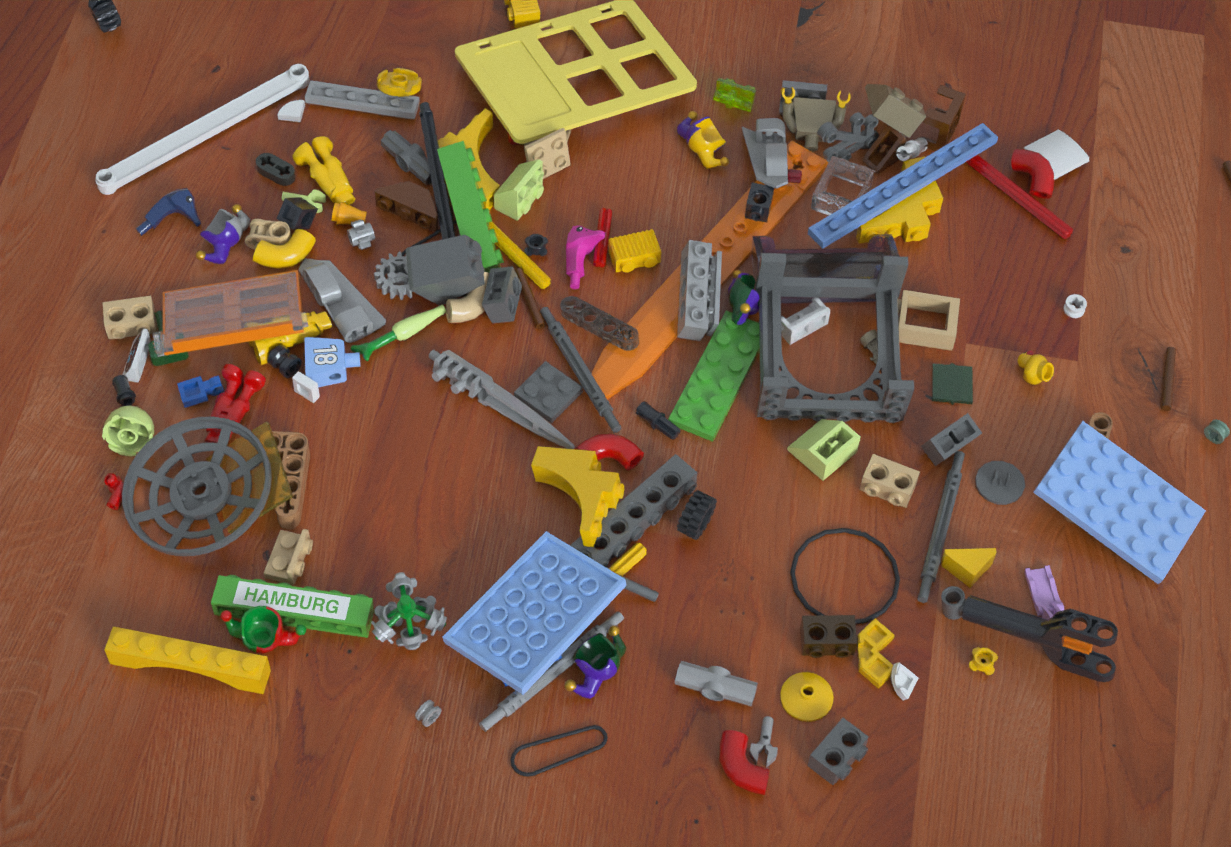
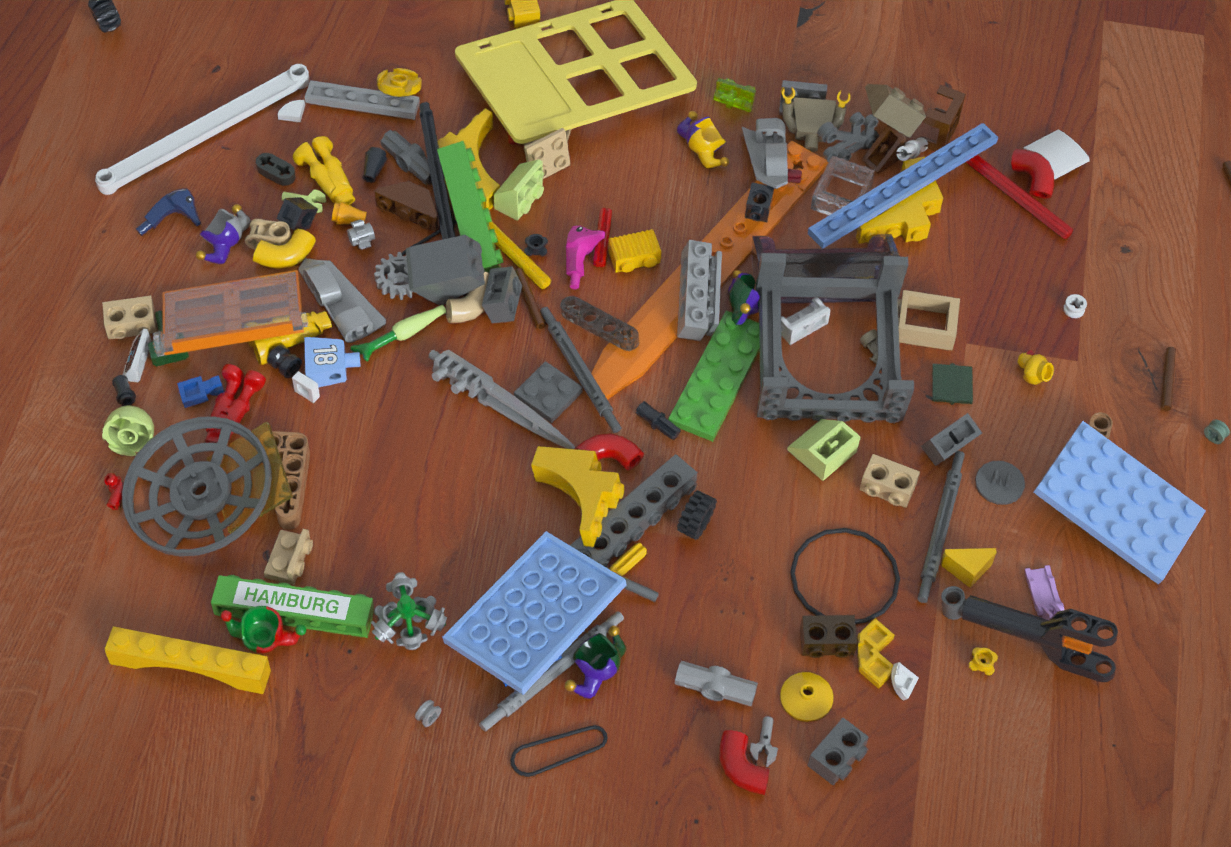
(374, 161): none -> black cone

